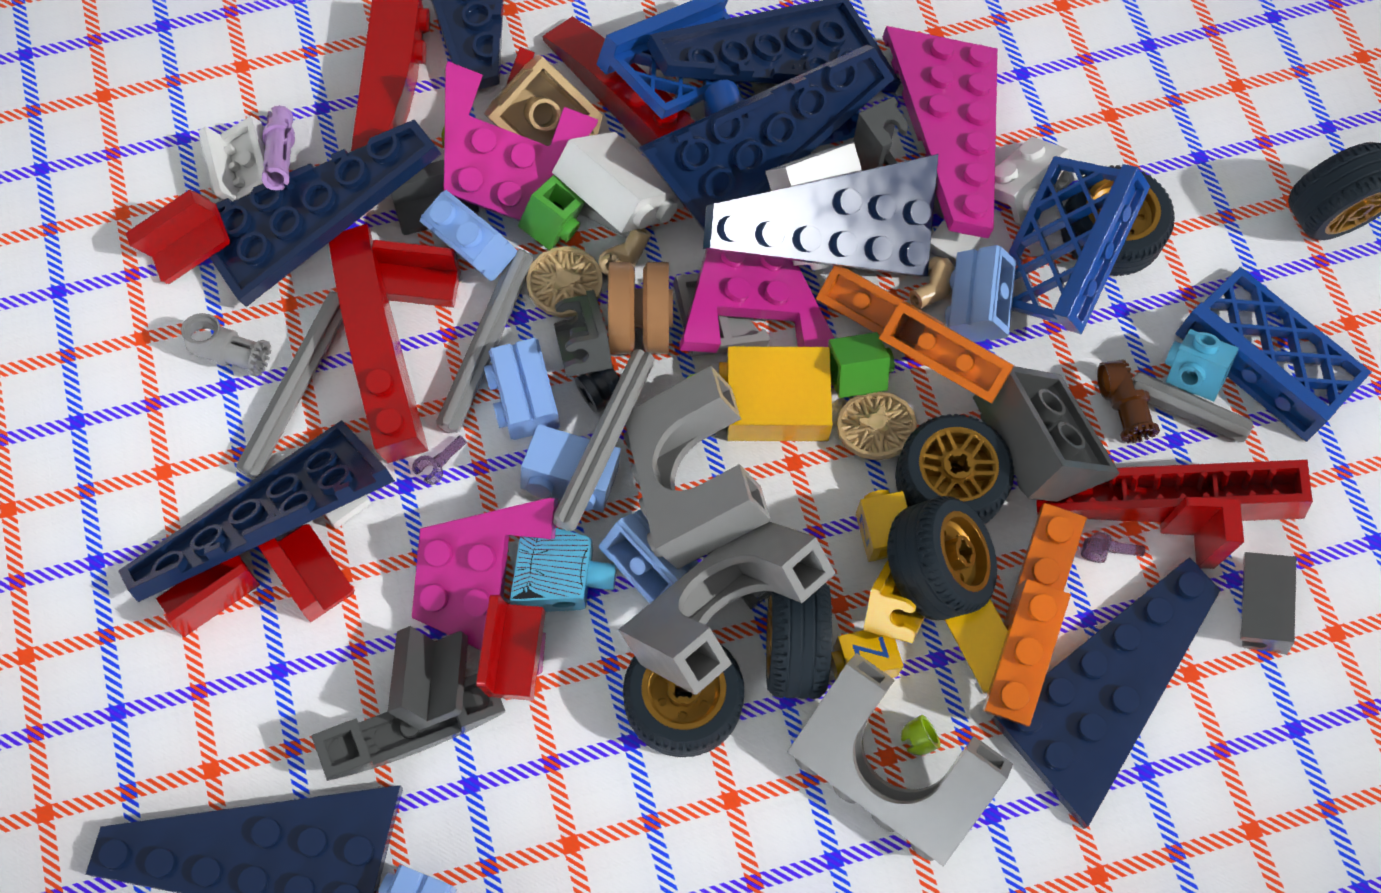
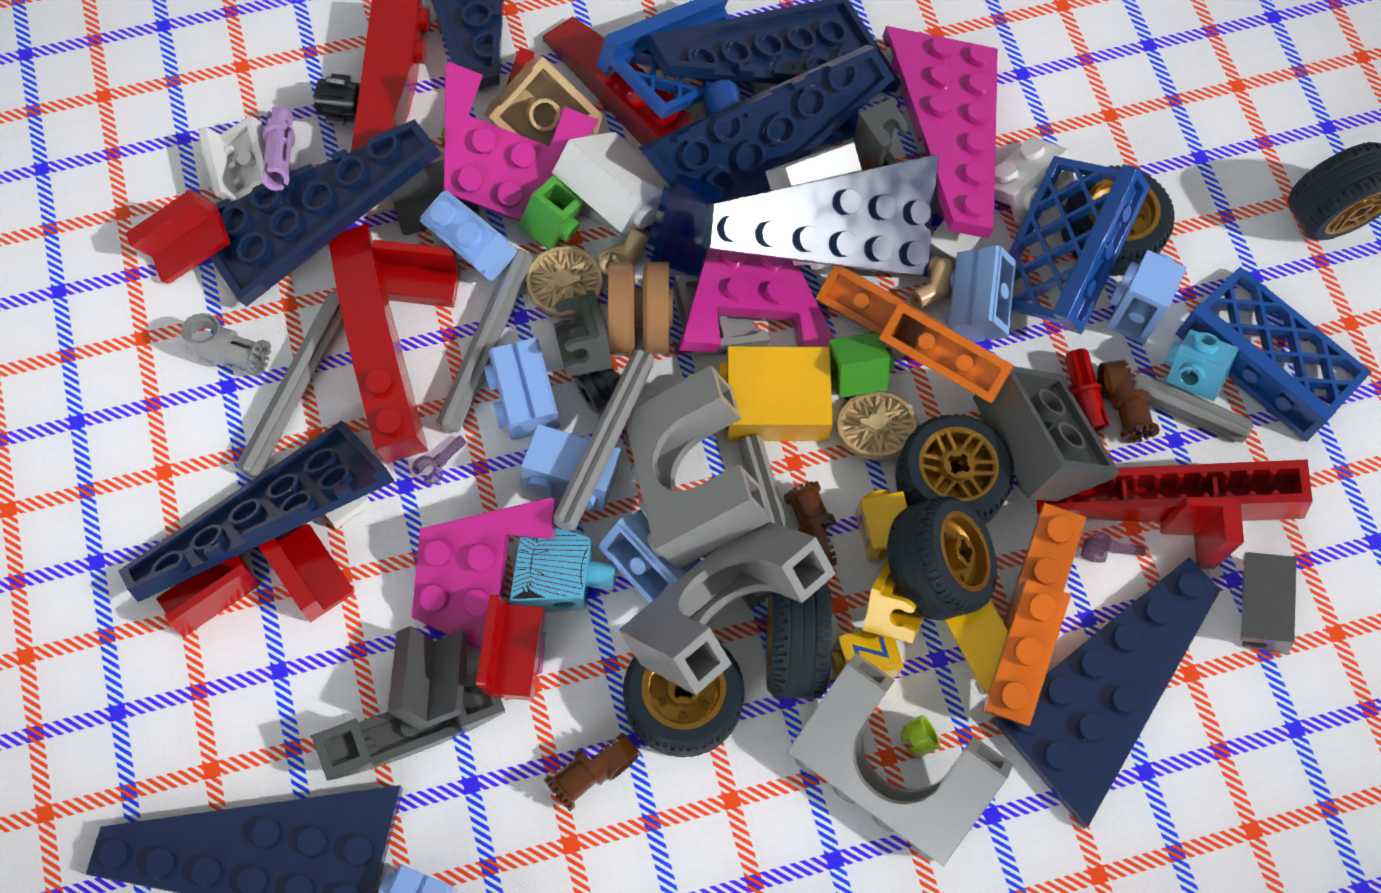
(336, 98): none -> black gear
(584, 773): none -> reddish brown connector
(682, 231): none -> clear blue brick
(759, 468): none -> light grey axle
(812, 514): none -> reddish brown connector
(1086, 389): none -> red axle
(1144, 295): none -> light blue brick

